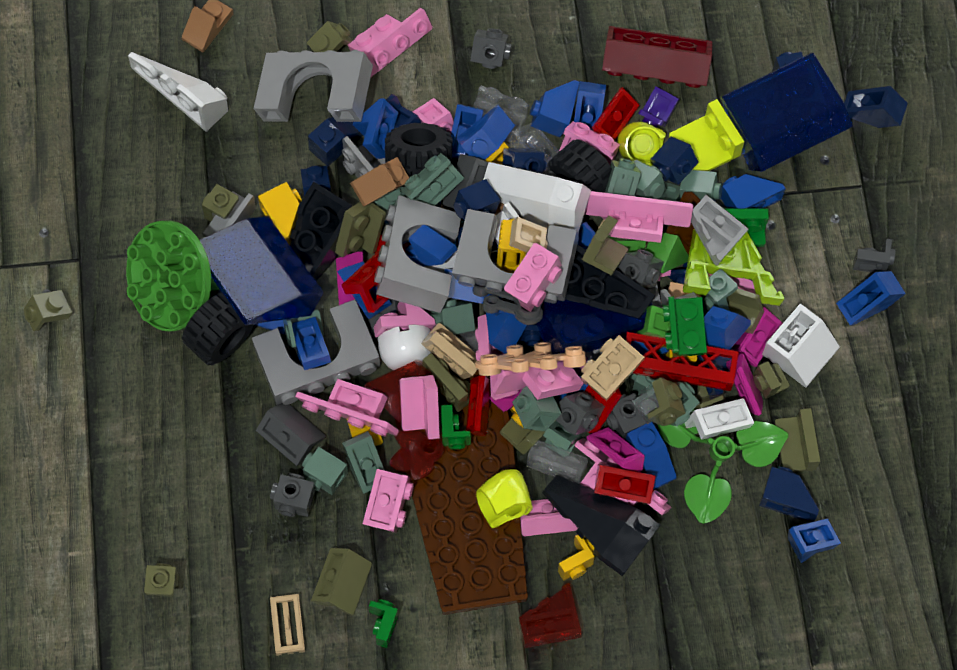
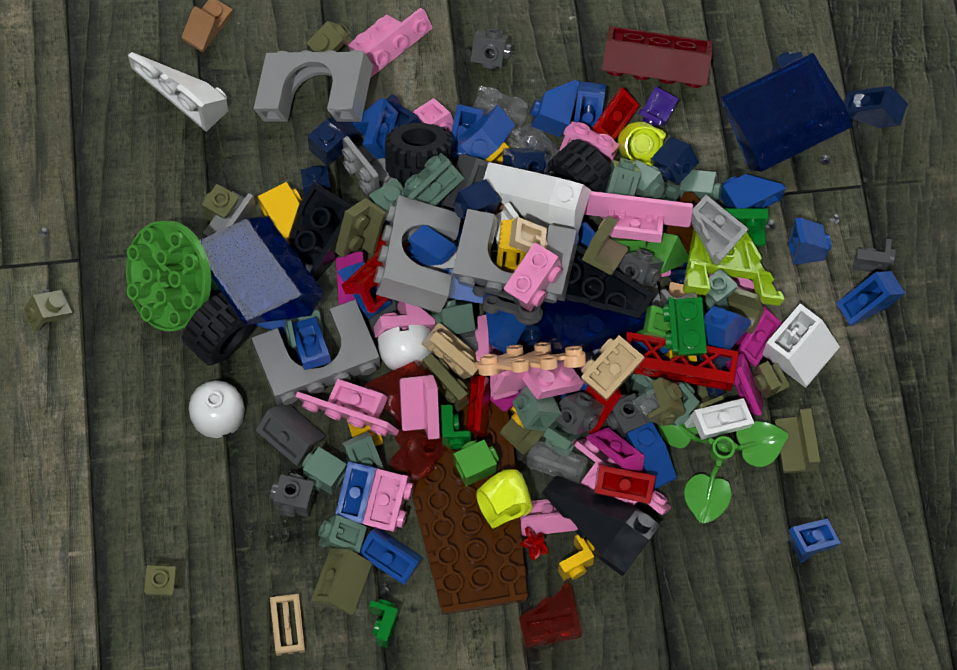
(216, 409): none -> white cylinder
(341, 533): none -> sand green bracket
(355, 491): none -> blue slope
(380, 181): medium nougat slope -> none
(390, 555): none -> blue slope
(475, 461): none -> bright green brick
(534, 543): none -> red plant
(711, 138): neon yellow bracket -> none
(788, 495): dark blue slope -> none
(808, 242): none -> blue slope

